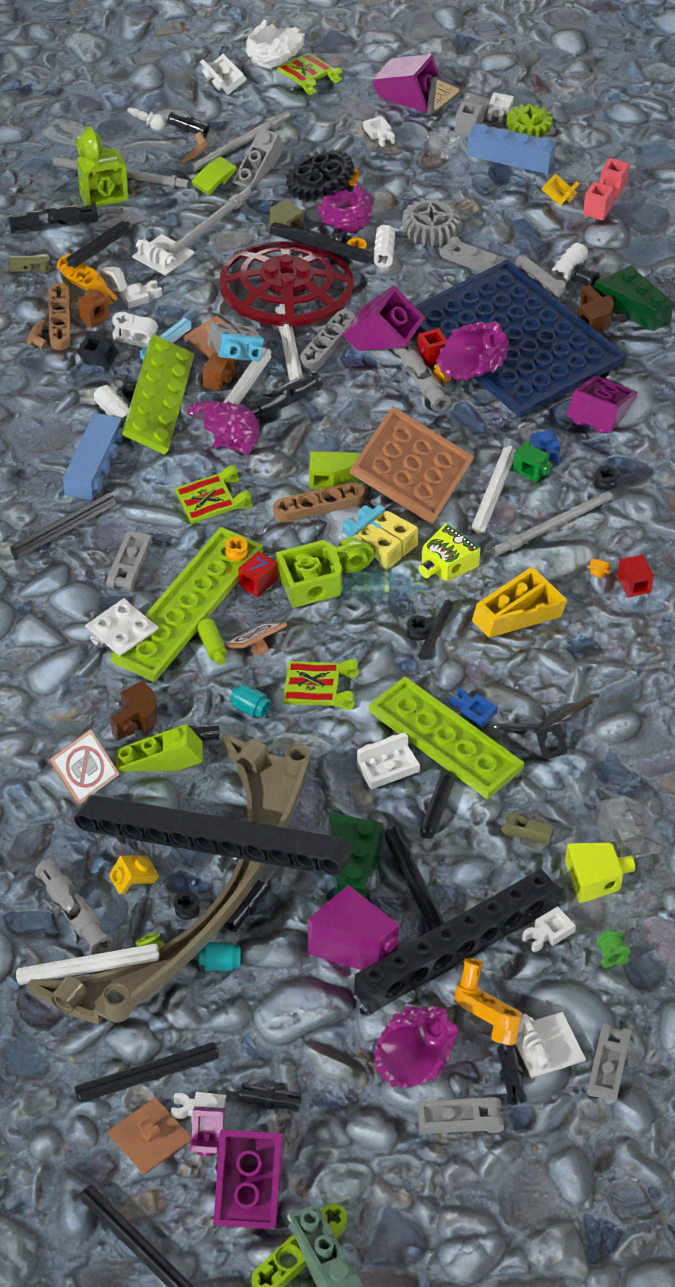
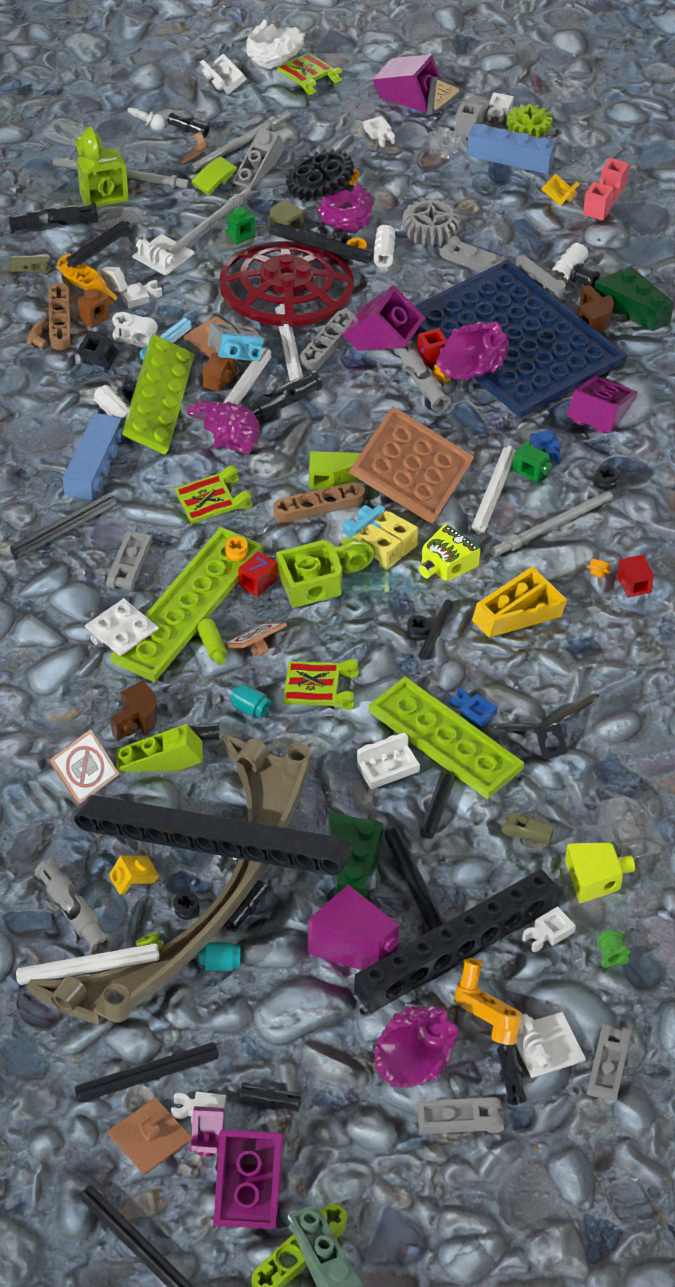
(239, 220): none -> green brick

